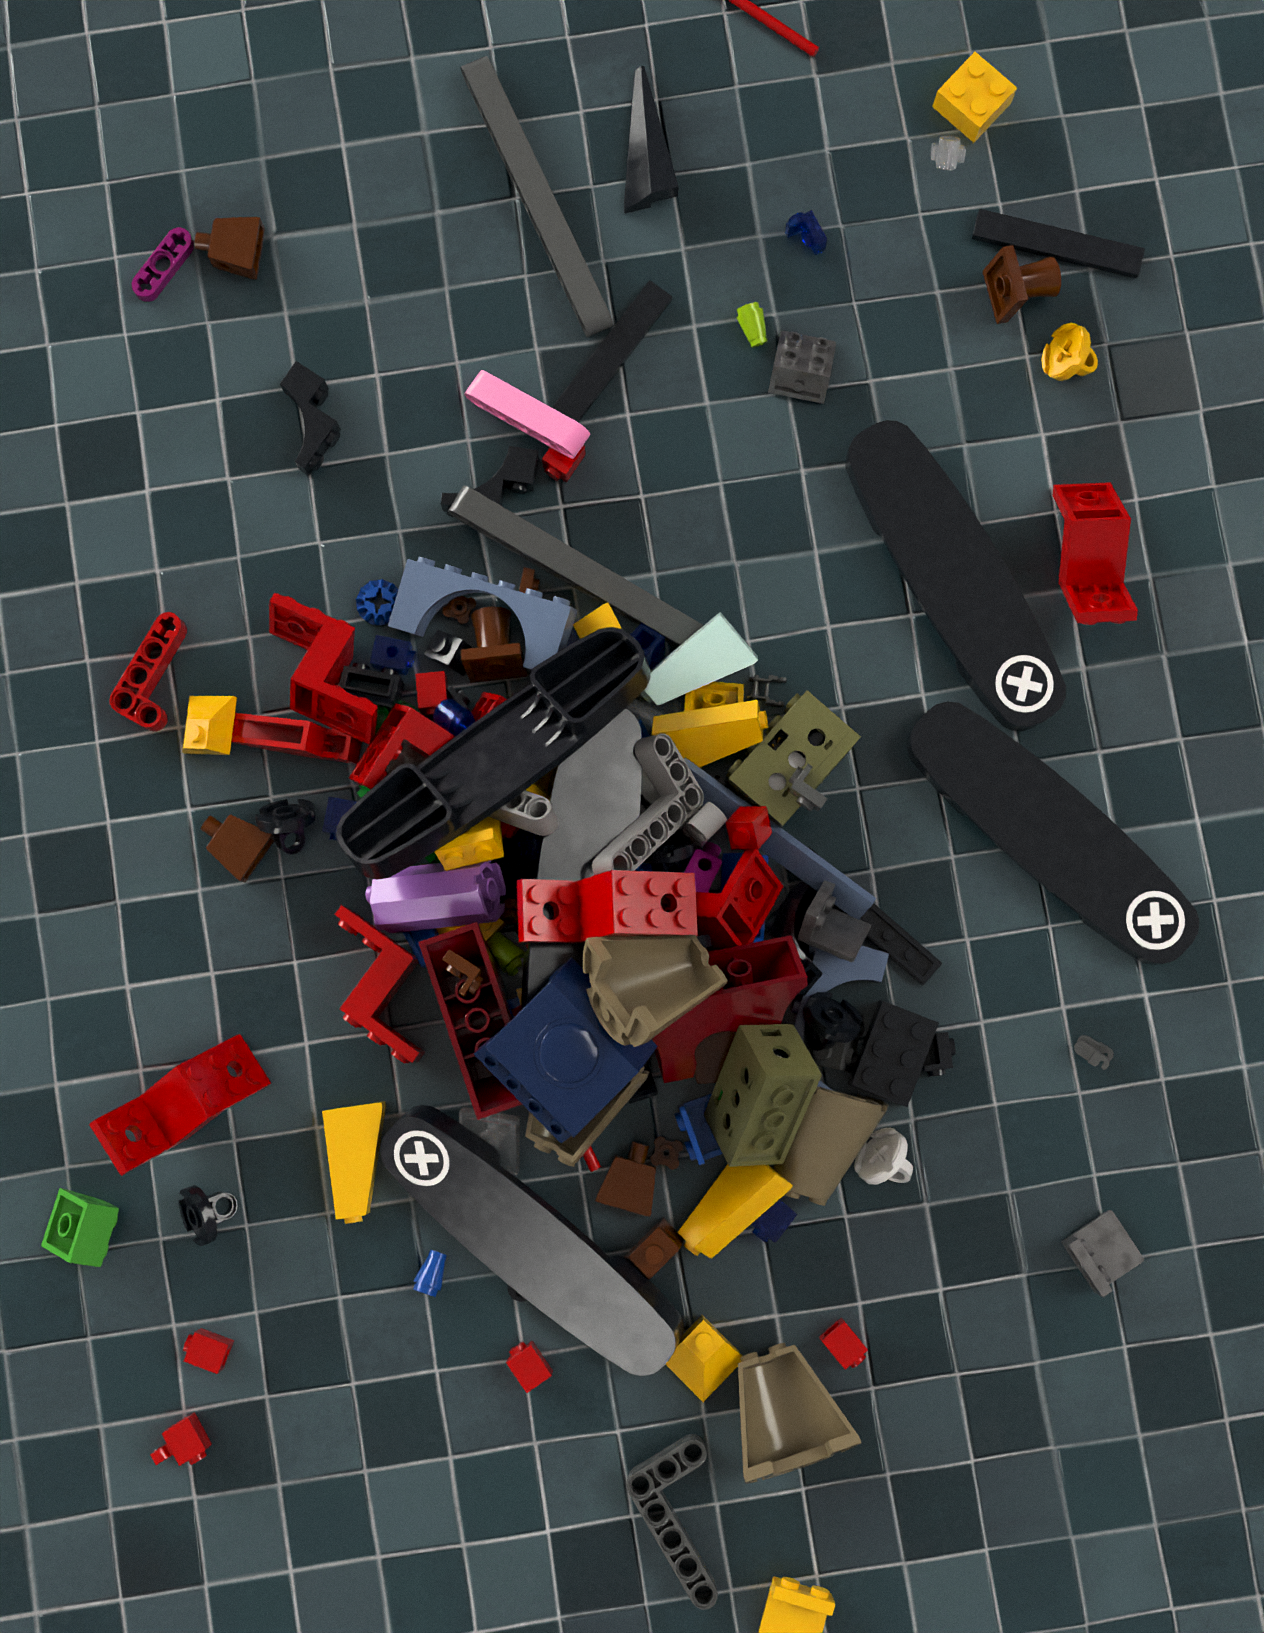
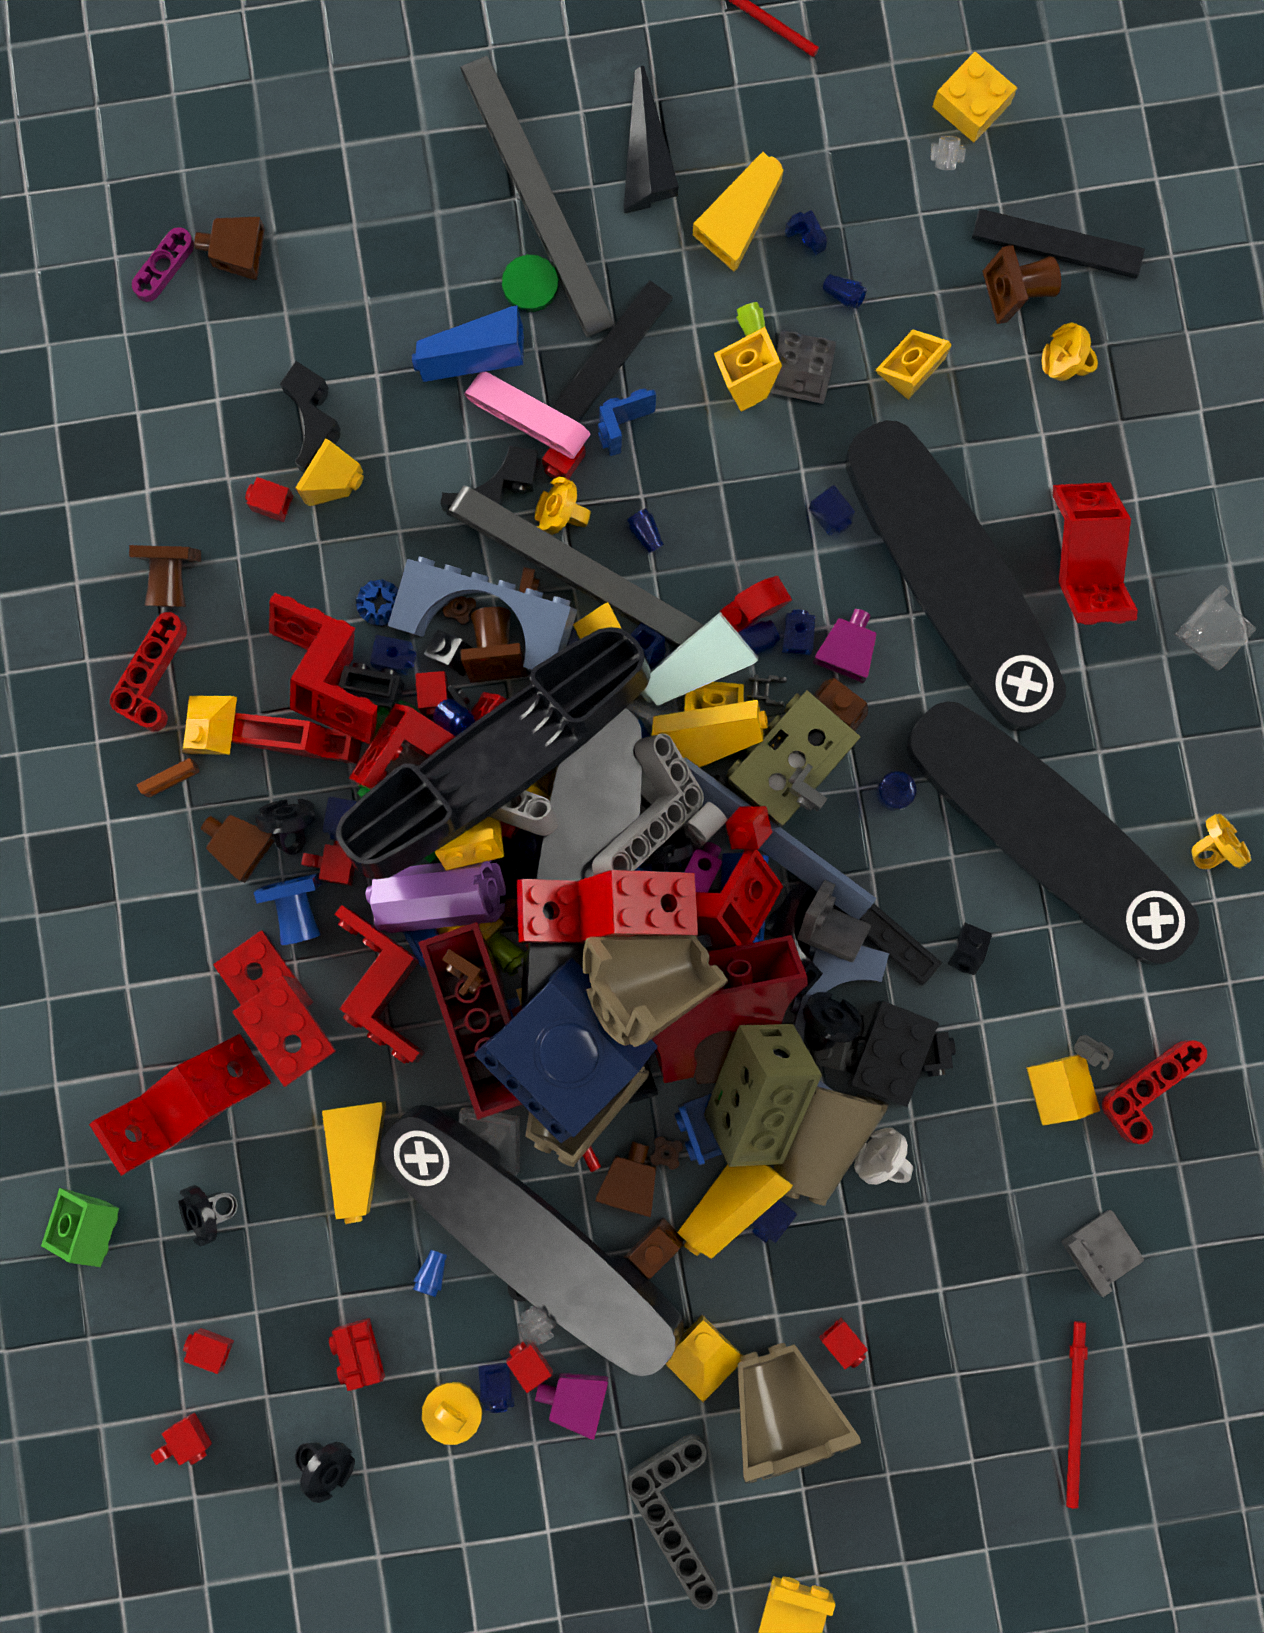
(165, 572): none -> reddish brown plant
(168, 778): none -> dark orange tile
(269, 499): none -> red brick
(274, 1008): none -> red bracket
(292, 907): none -> blue plant
(325, 1470): none -> black tile
(329, 476): none -> yellow slope
(333, 865): none -> red brick
(357, 1354): none -> red brick
(452, 1413): none -> yellow tile
(472, 347): none -> blue slope
(496, 1387): none -> clear blue bracket
(530, 283): none -> green tile
(536, 1326): none -> clear gear
(560, 507): none -> yellow tile
(575, 1401): none -> magenta torso
(620, 411): none -> blue bracket
(645, 530): none -> clear blue cone
(737, 213): none -> yellow slope
(749, 368): none -> yellow slope
(756, 603): none -> red brick
(760, 636): none -> clear blue brick
(798, 633): none -> clear blue brick
(832, 511): none -> clear blue brick
(842, 702): none -> reddish brown torso
(846, 291): none -> clear blue cone
(848, 647): none -> magenta torso
(896, 790): none -> clear blue head
(913, 361): none -> yellow slope
(970, 949): none -> black bracket
(1063, 1090): none -> yellow slope
(1078, 1353): none -> red bar
(1156, 1086): none -> red beam
(1215, 629): none -> clear bracket
(1223, 844): none -> yellow tile

